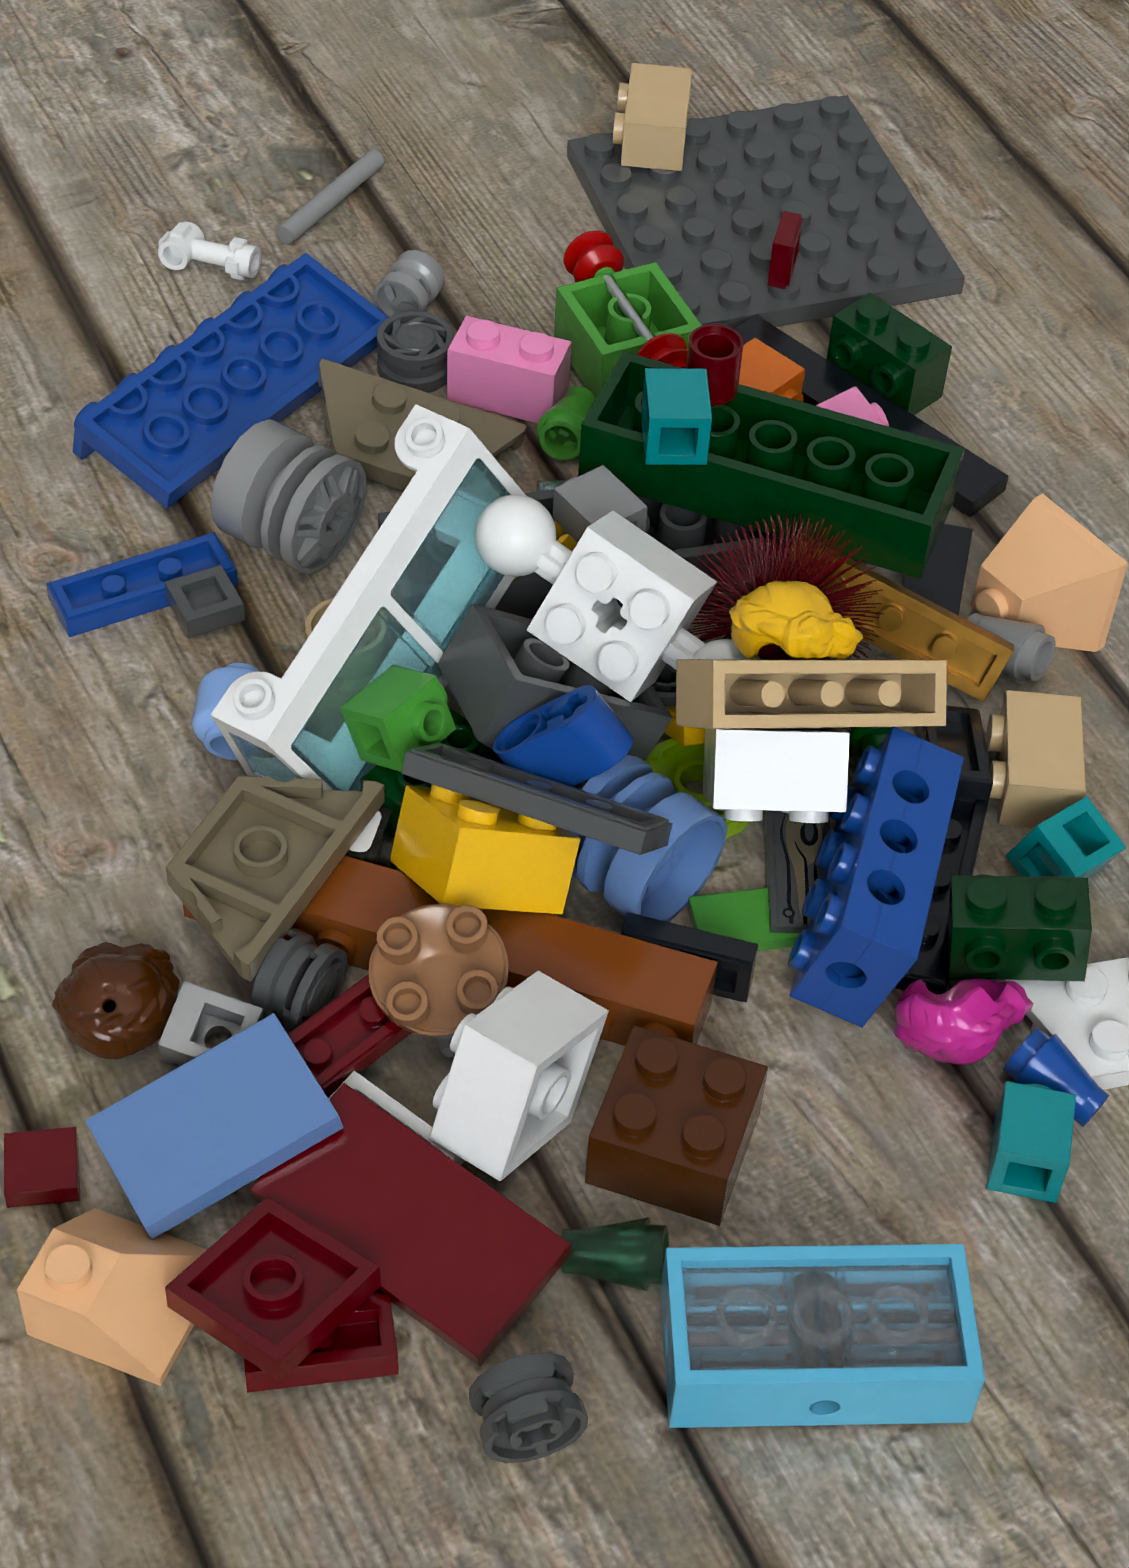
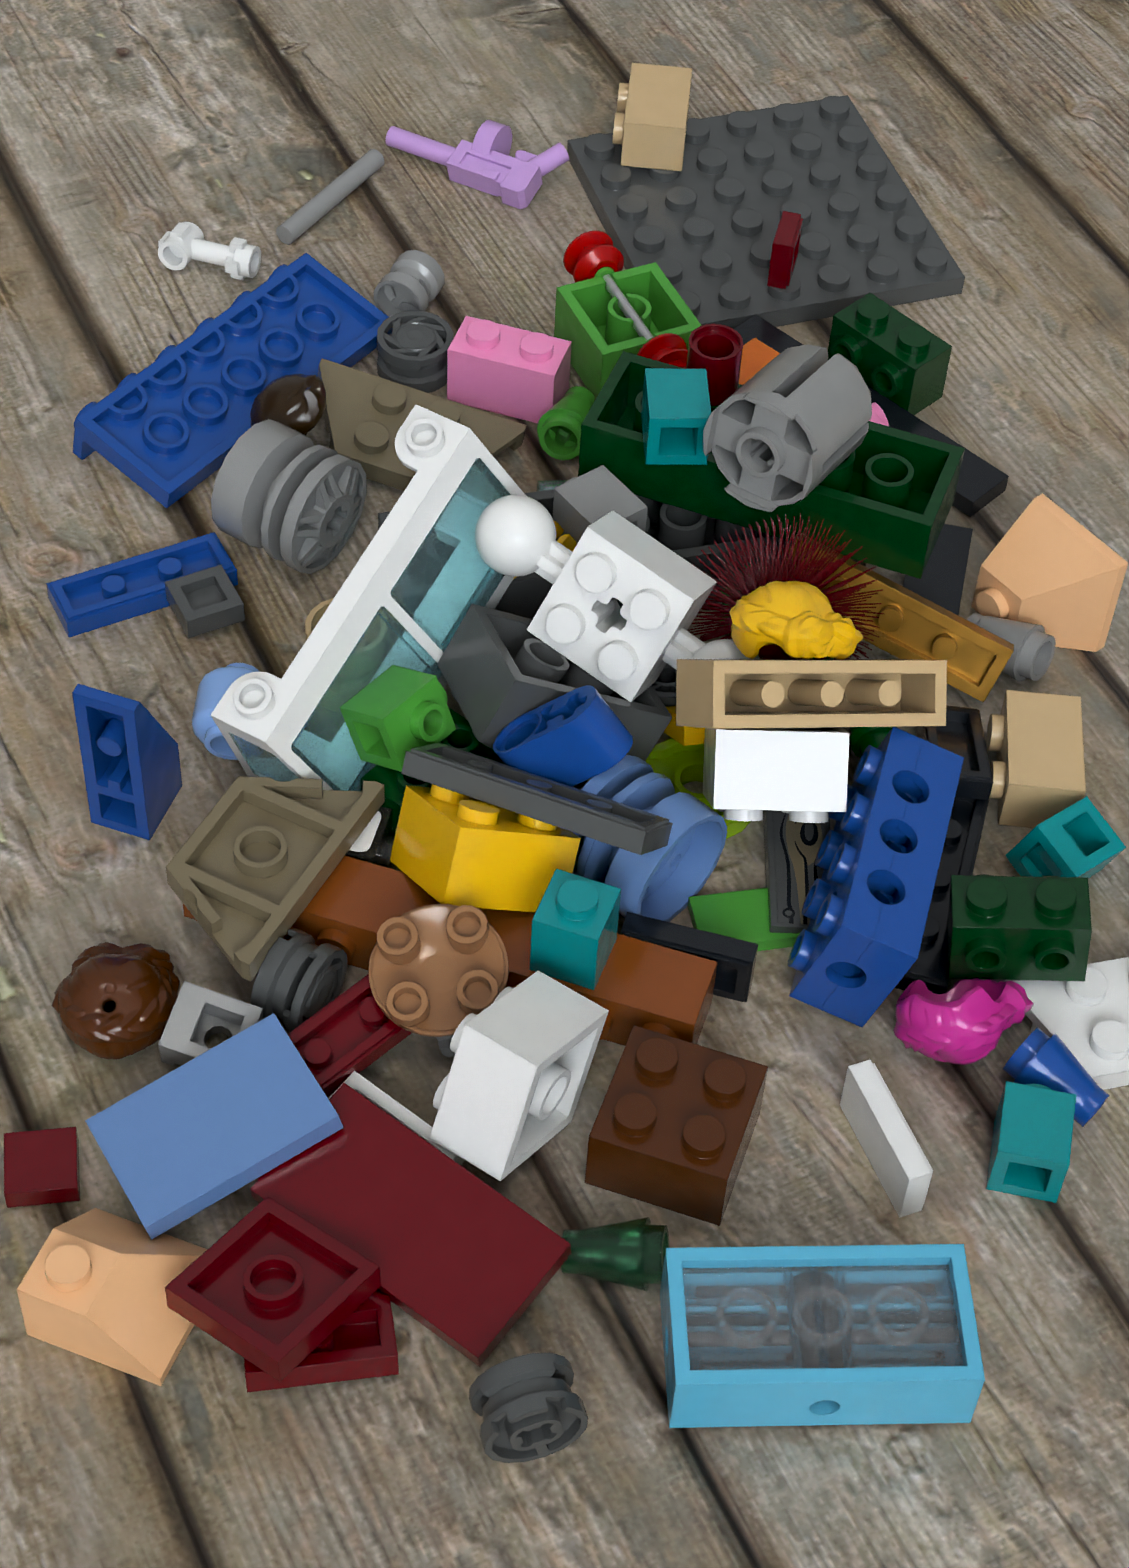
(126, 762): none -> blue slope
(291, 400): none -> dark brown hair
(486, 161): none -> lavender piece
(574, 929): none -> teal brick
(789, 426): none -> light grey cylinder
(886, 1138): none -> white tile

